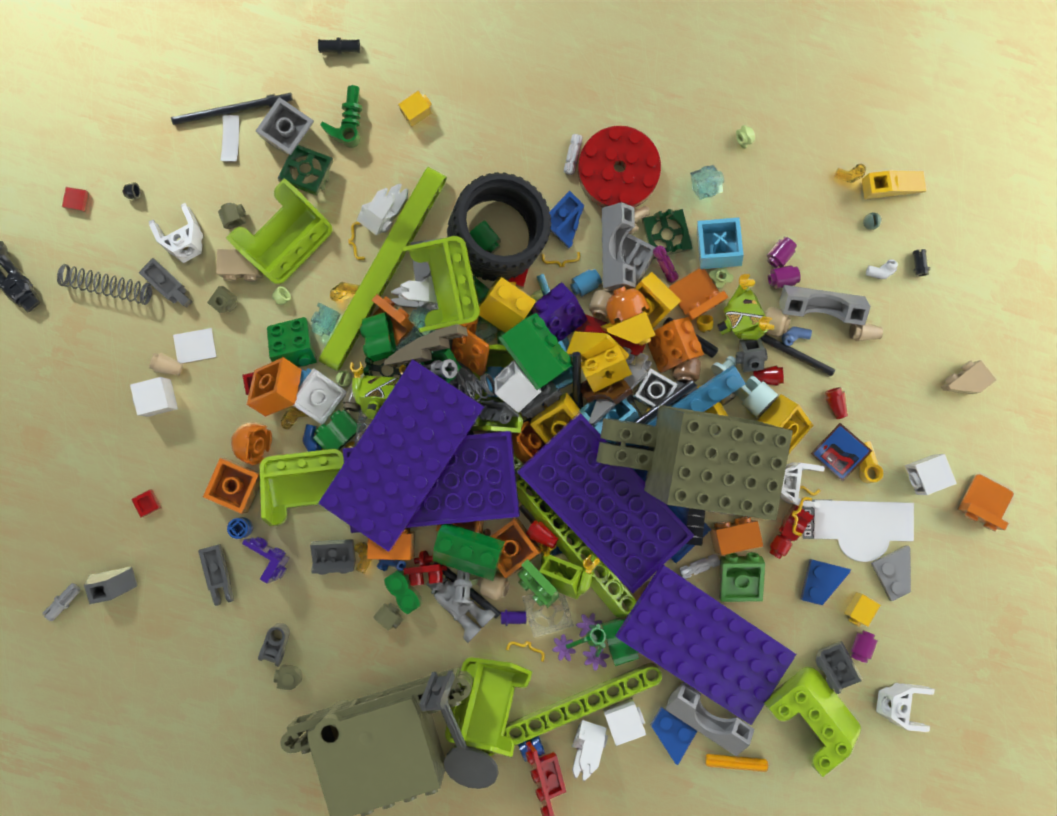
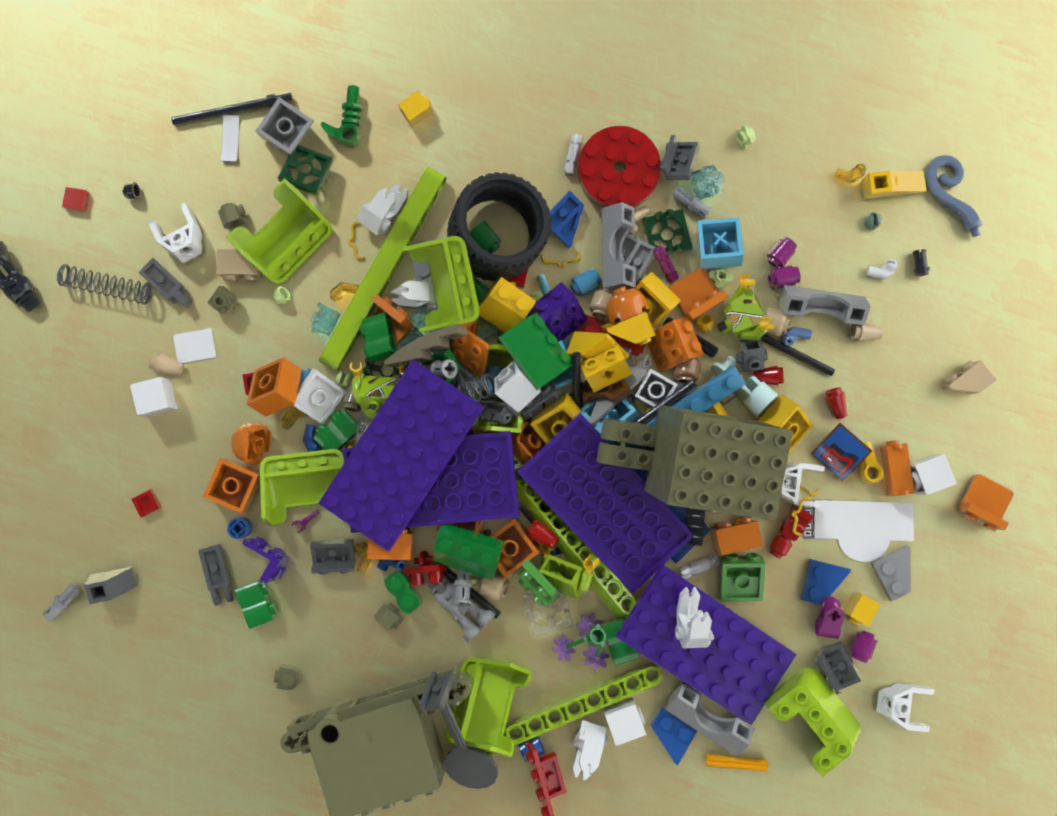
(256, 604): none -> green brick
(274, 648): dark grey piece -> none
(292, 342): green bracket -> none
(303, 522): none -> magenta hand
(339, 45): black pin -> none
(513, 617): dark purple pin -> none
(530, 647): yellow piece -> none
(679, 159): none -> dark grey bracket
(691, 202): none -> light grey axle
(692, 625): none -> white piece
(829, 618): none -> magenta piece
(897, 468): none -> orange brick
(967, 214): none -> sand blue plant

